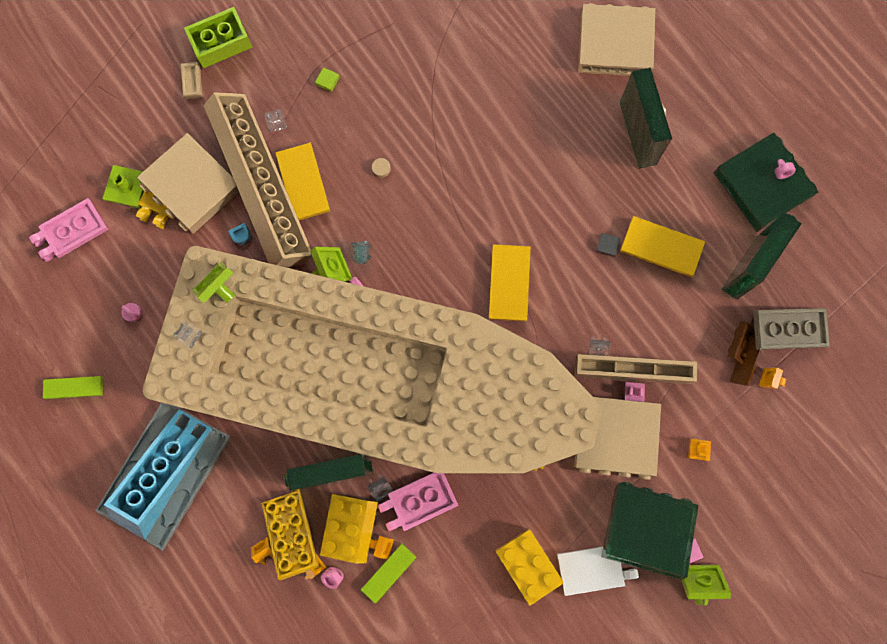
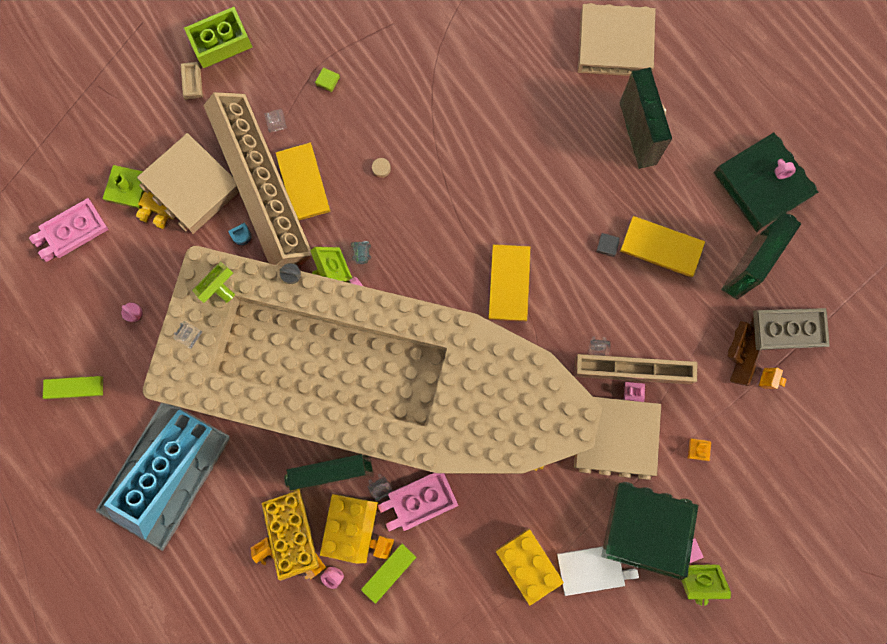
(290, 273): none -> dark grey tile

